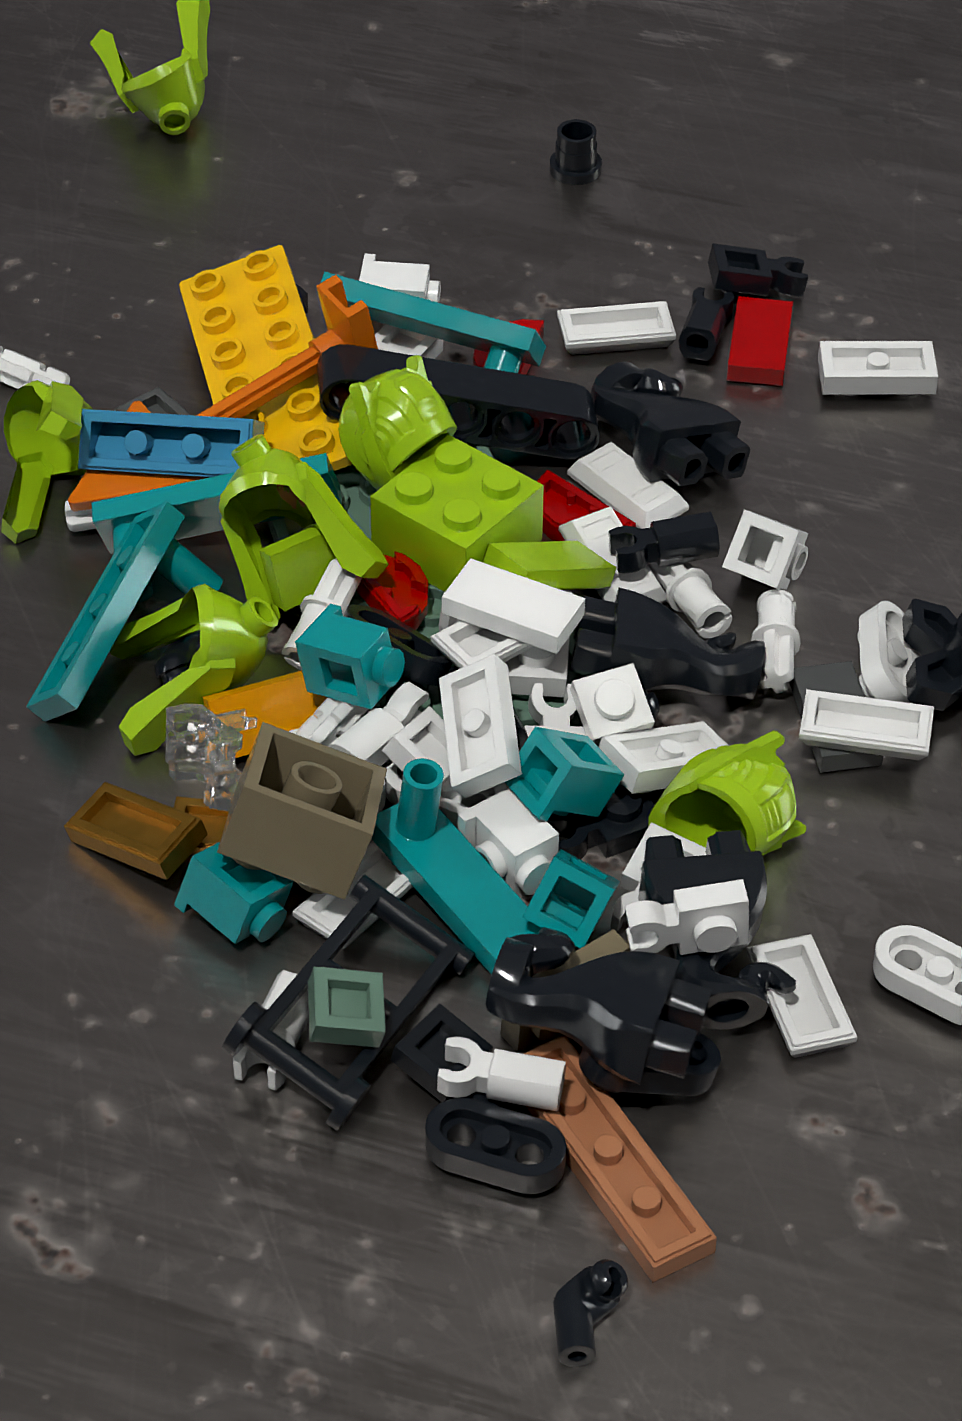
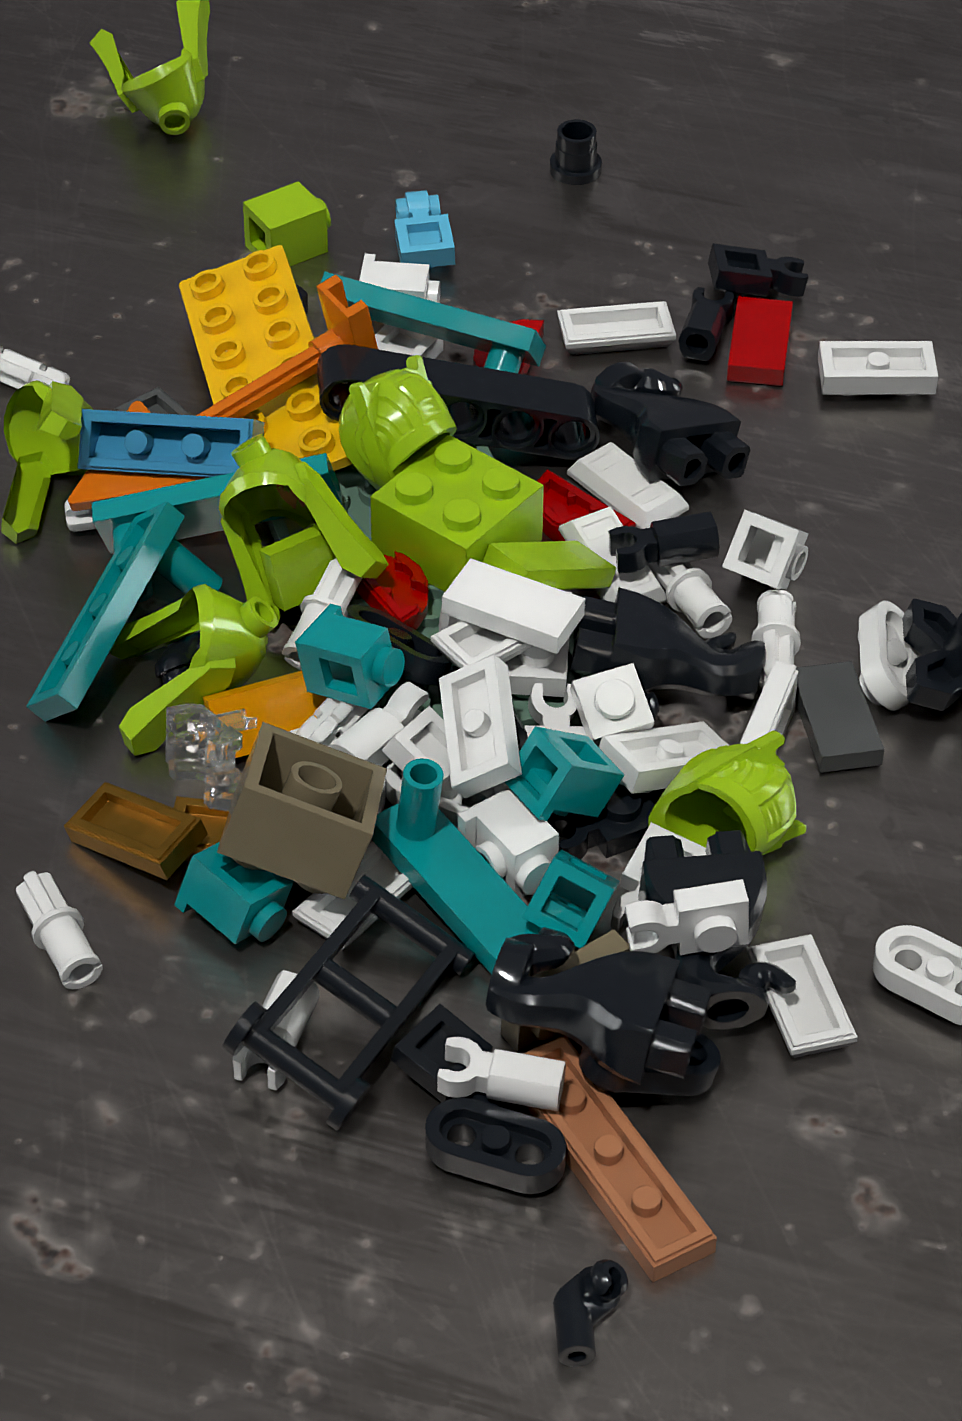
(58, 930): none -> white axle
(288, 219): none -> lime brick
(346, 1007): sand green plate -> none
(422, 231): none -> medium azure plate
(774, 704): none -> white tile
(866, 725): white tile -> none

